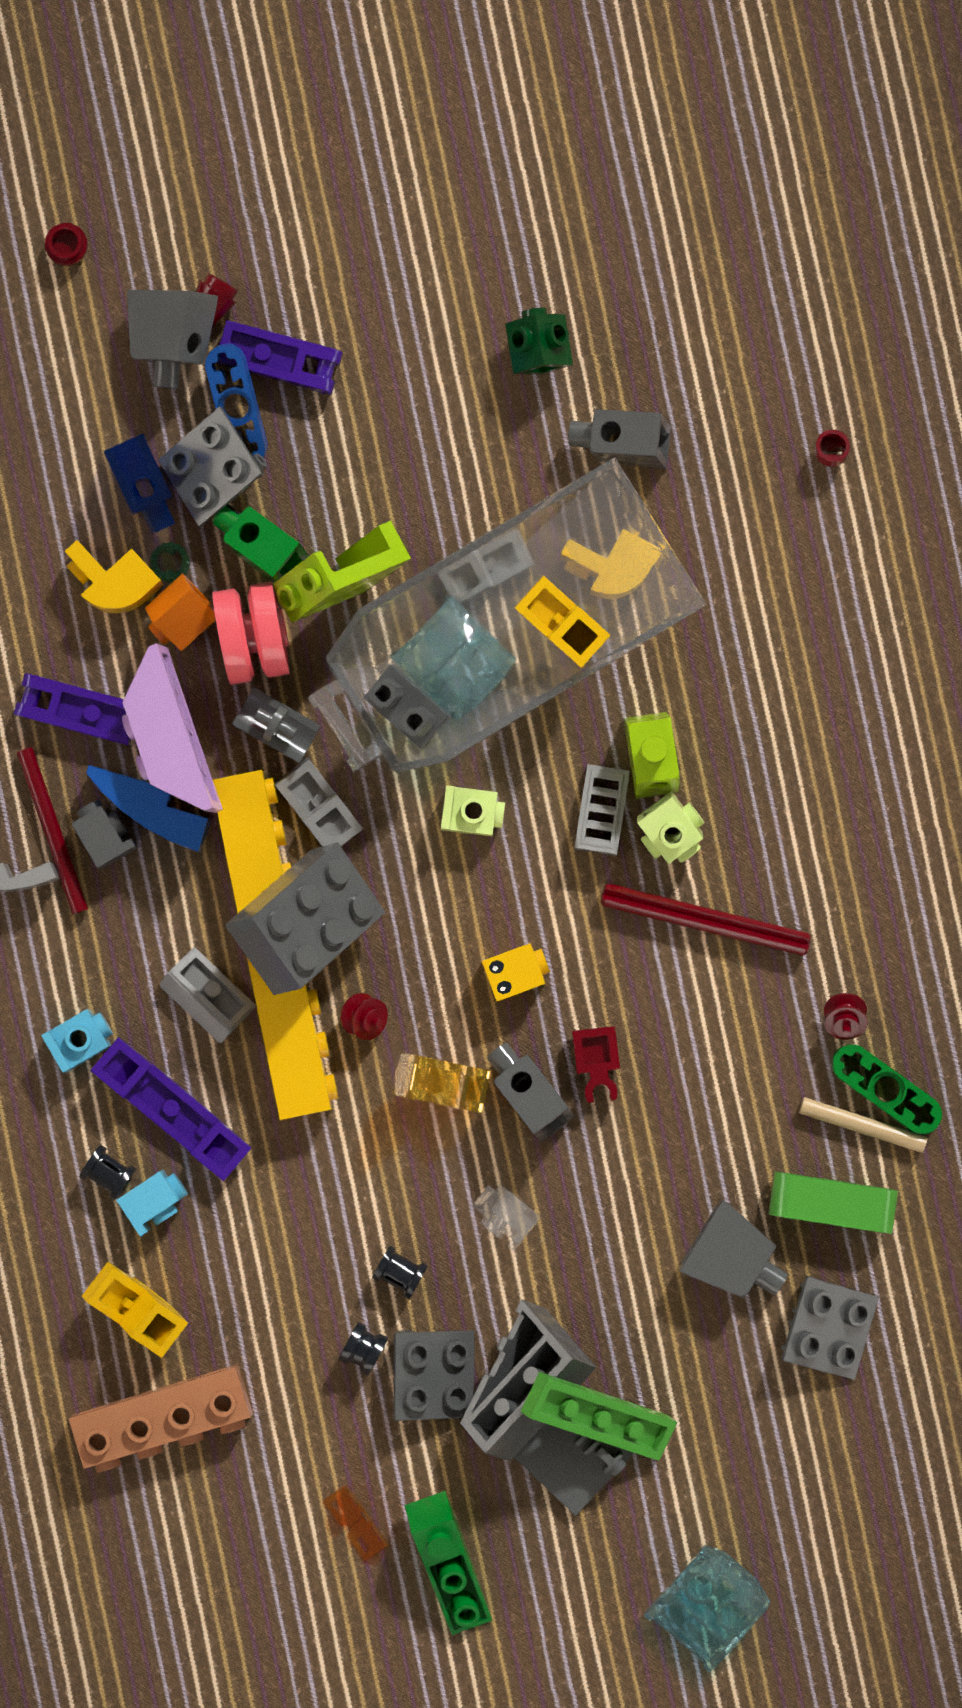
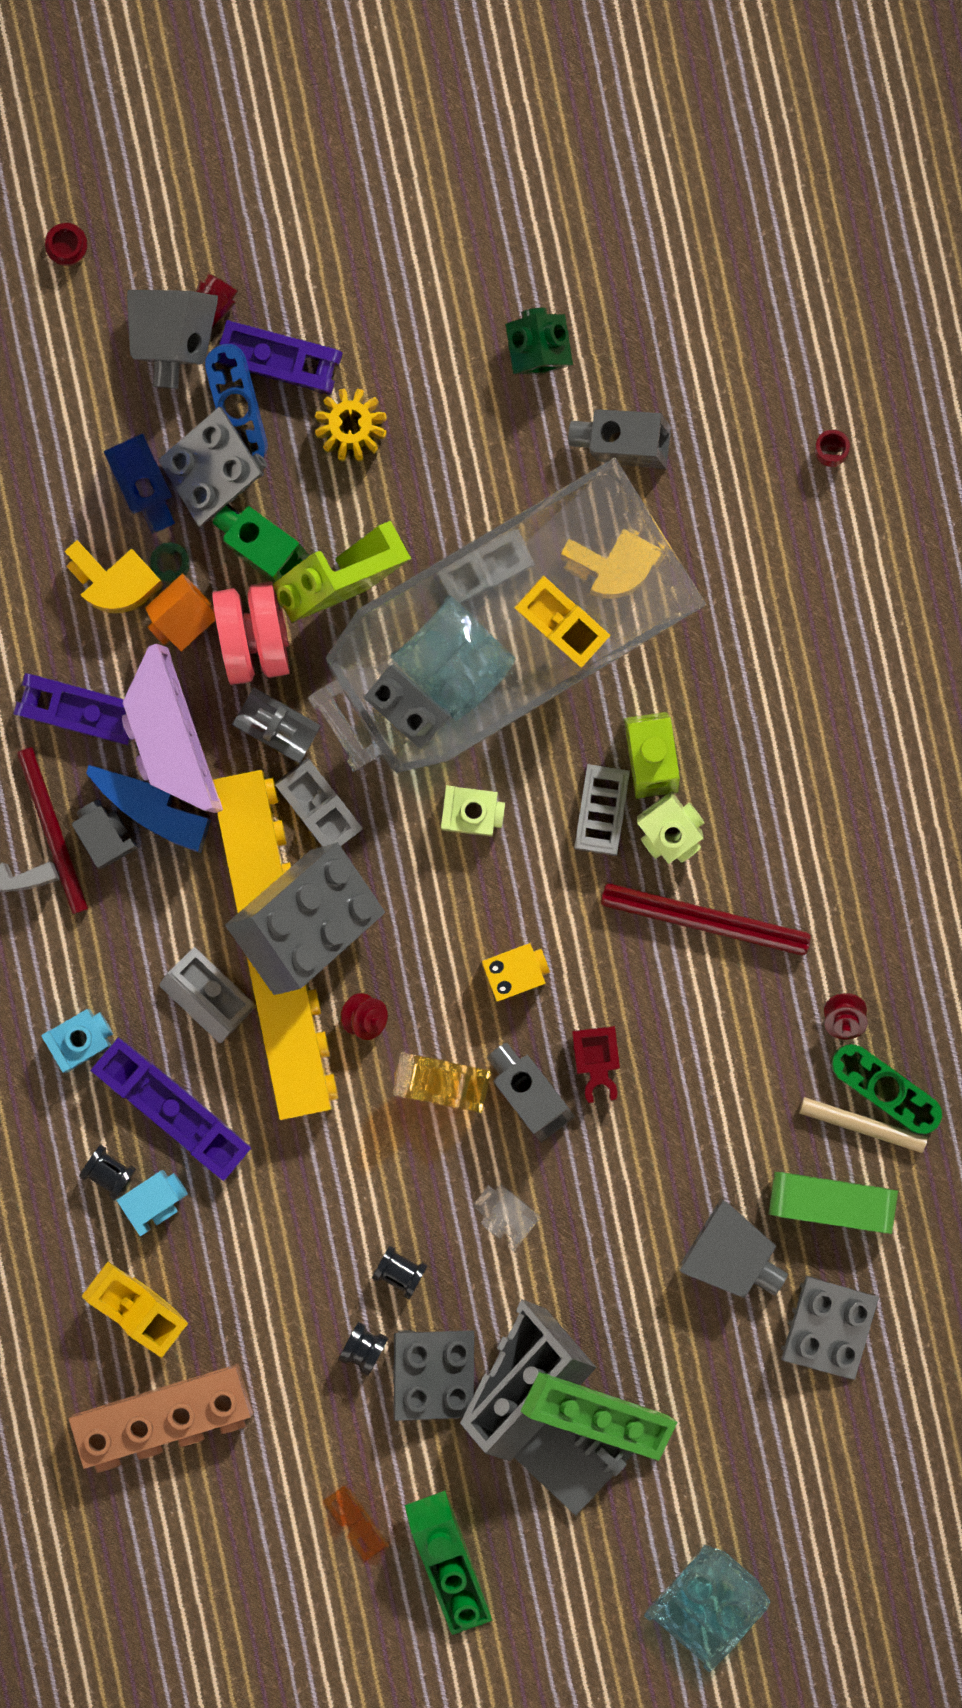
(335, 425): none -> yellow gear

